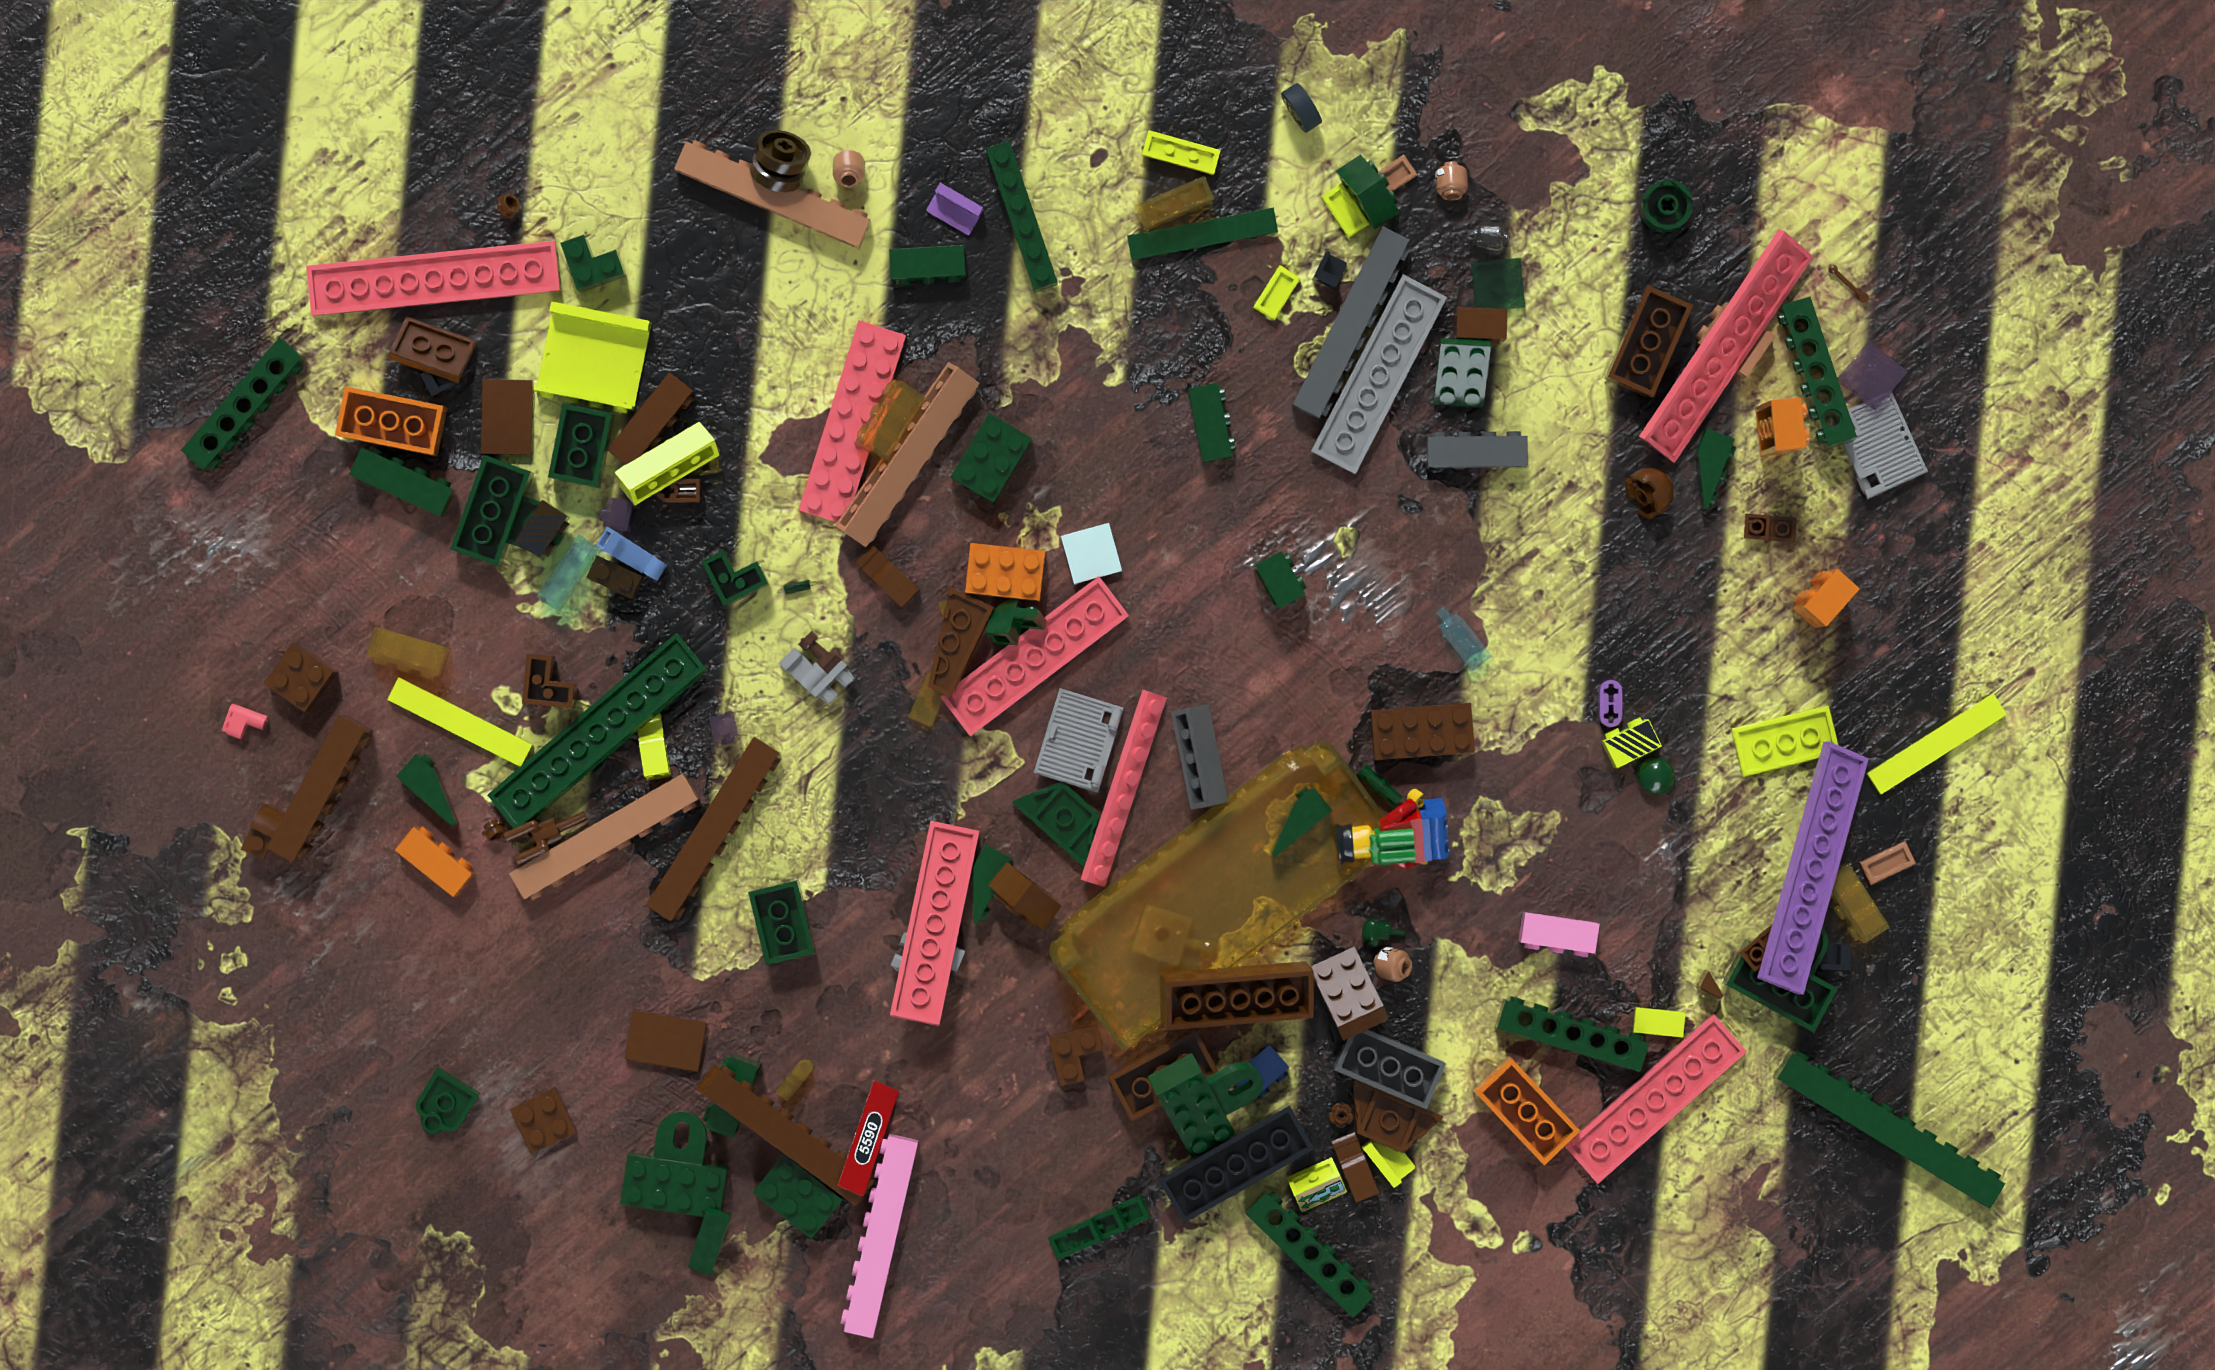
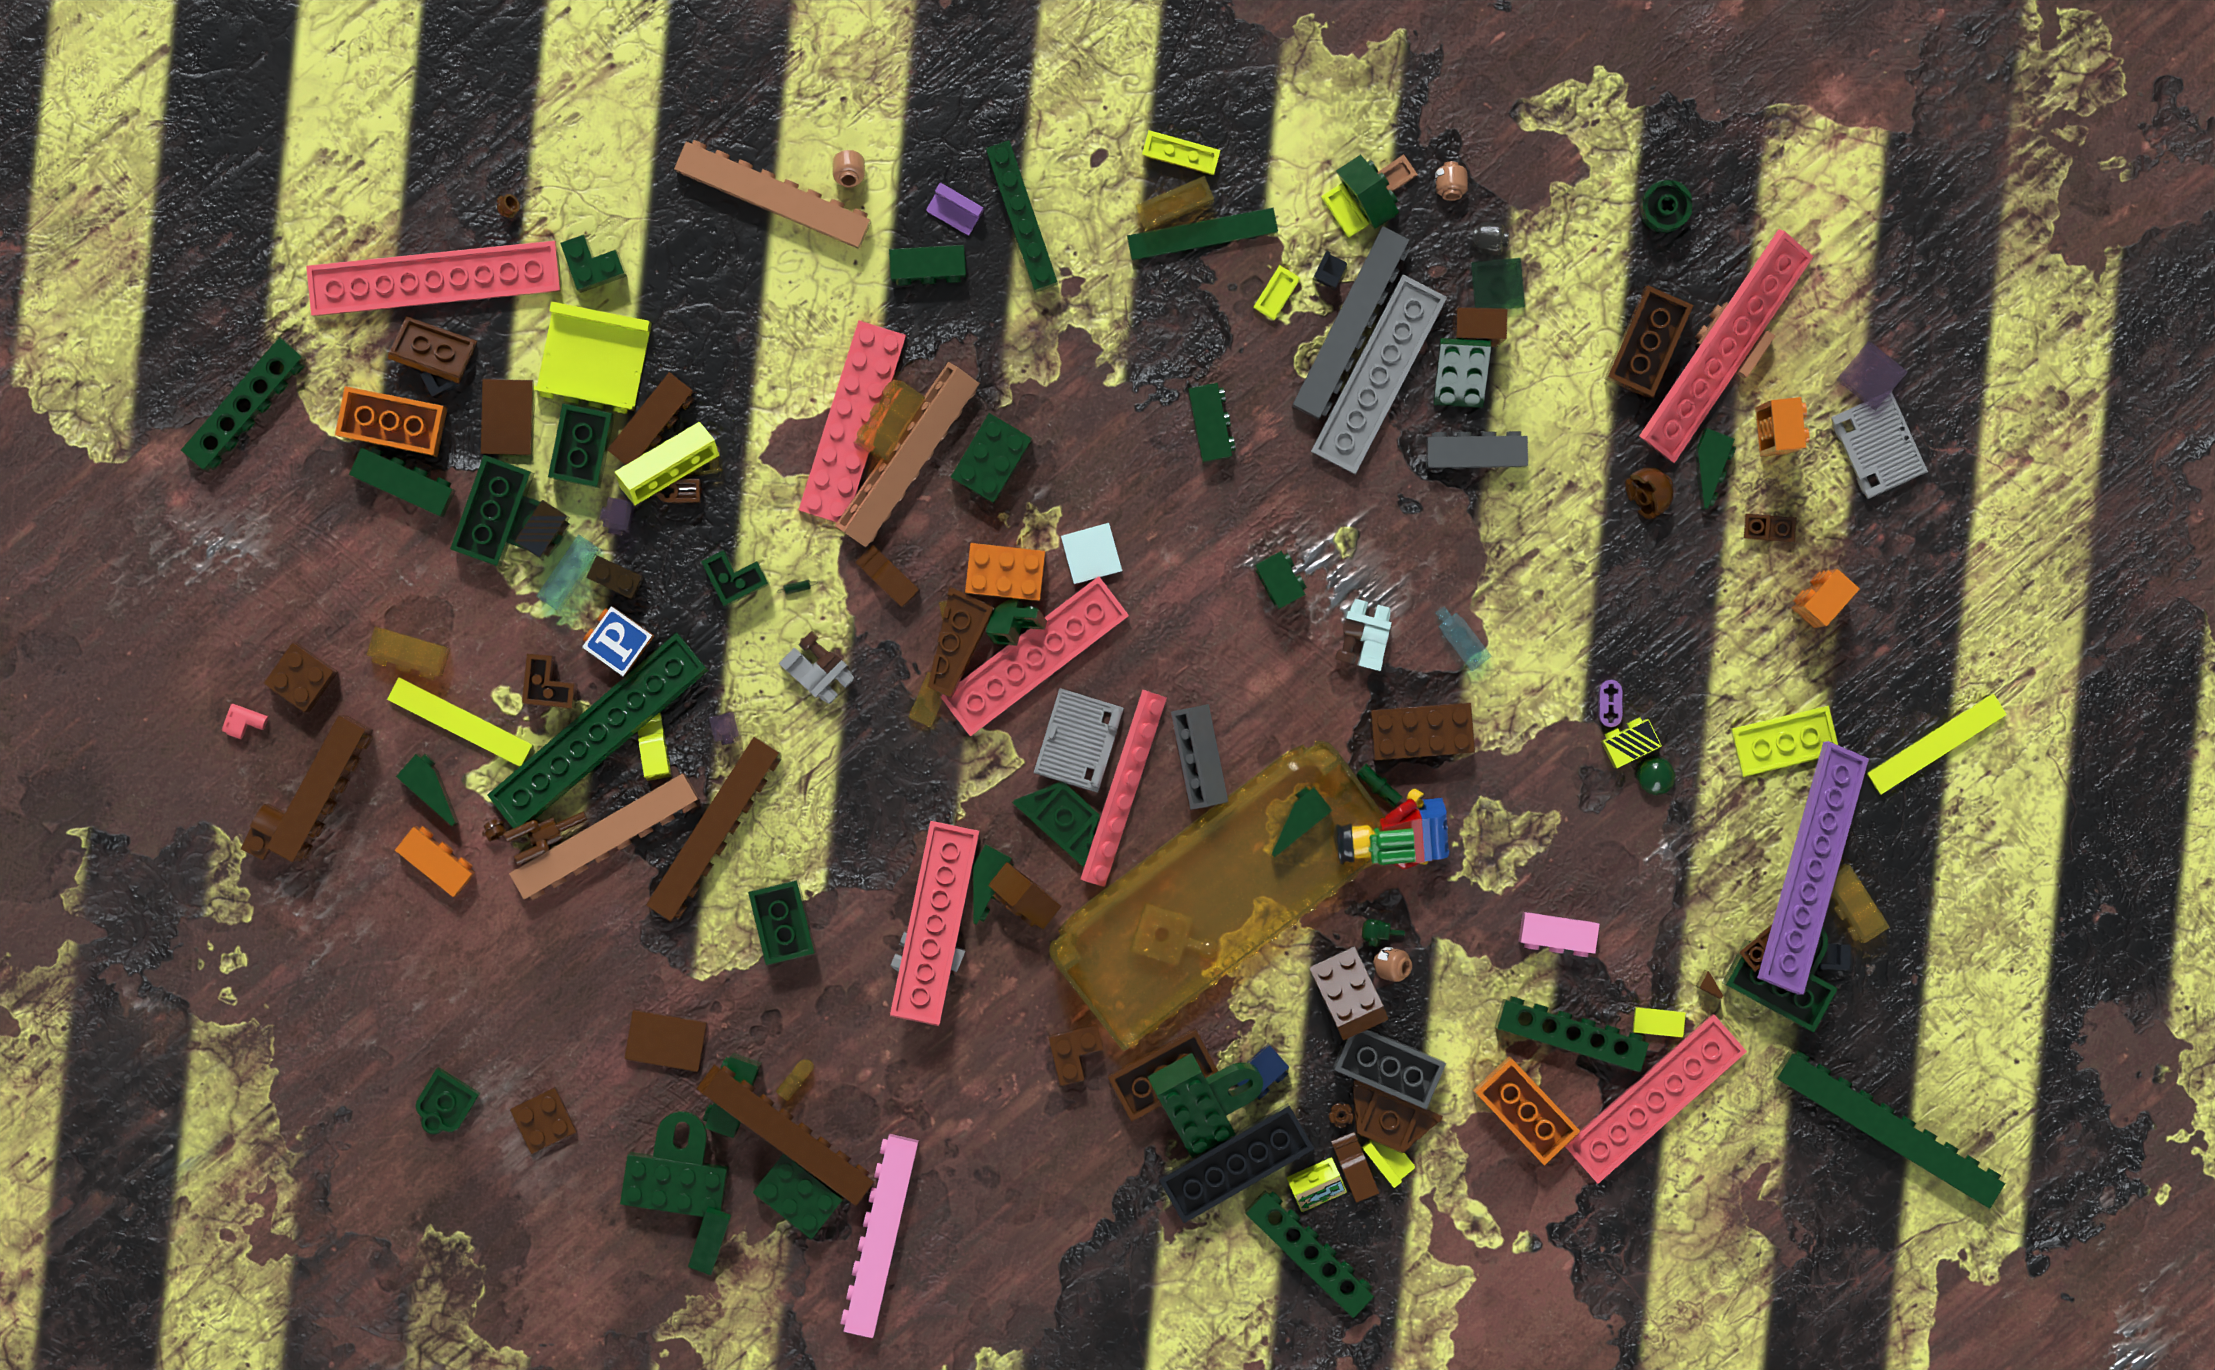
(617, 640): none -> piece
(630, 553): medium blue leg -> none
(780, 161): dark brown wheel -> none
(868, 1138): red sticker -> none
(1099, 1226): dark green slope -> none
(1236, 995): reddish brown brick -> none
(1301, 107): black wheel -> none
(1369, 630): none -> light aqua hips
(1804, 312): dark green brick -> none
(1862, 297): reddish brown hinge -> none
(1887, 863): nougat tile -> none

